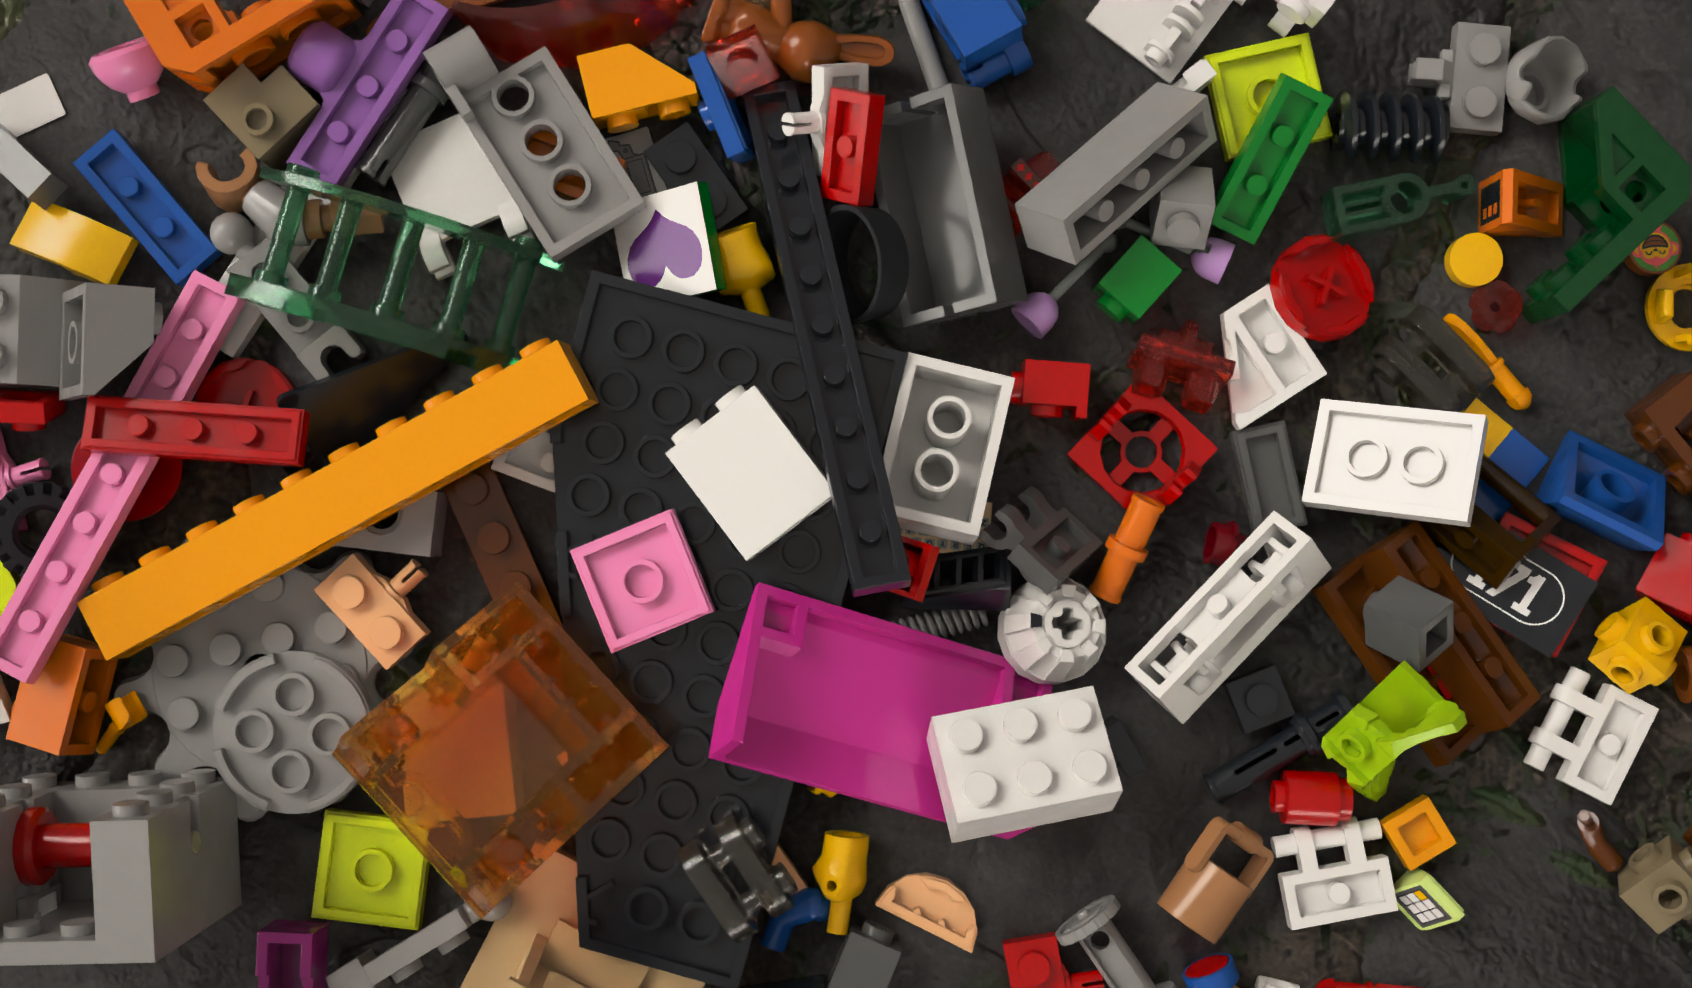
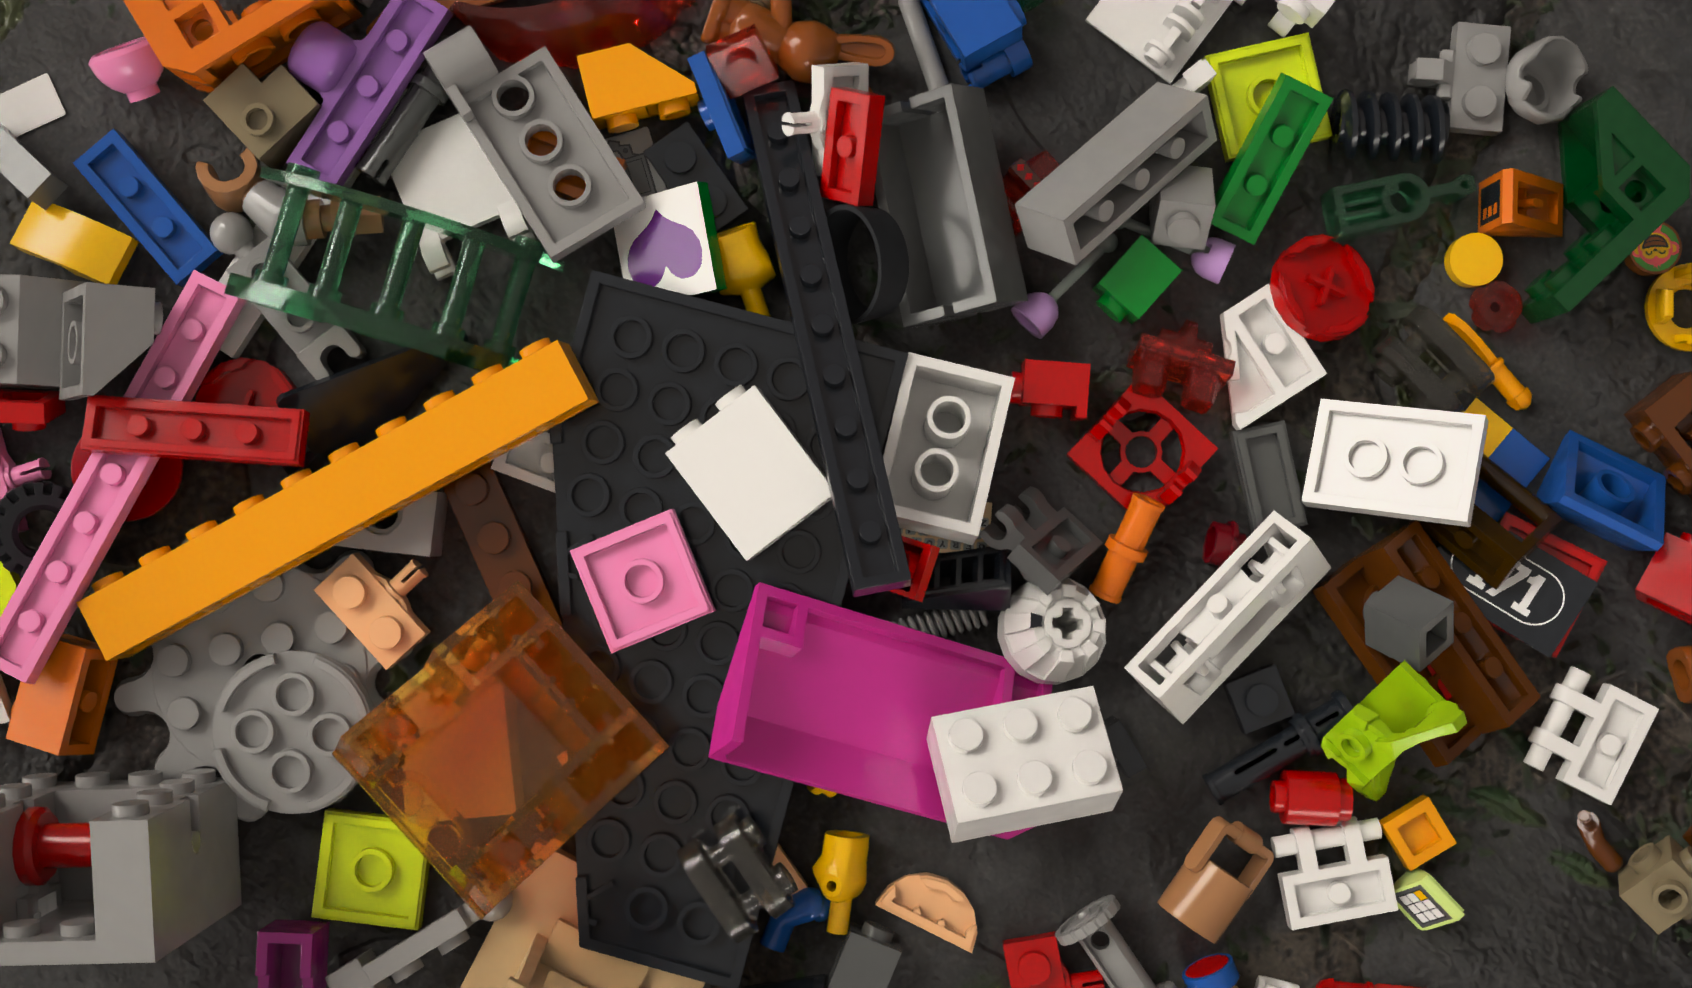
(124, 713): light orange hand -> none
(1637, 646): yellow brick -> none

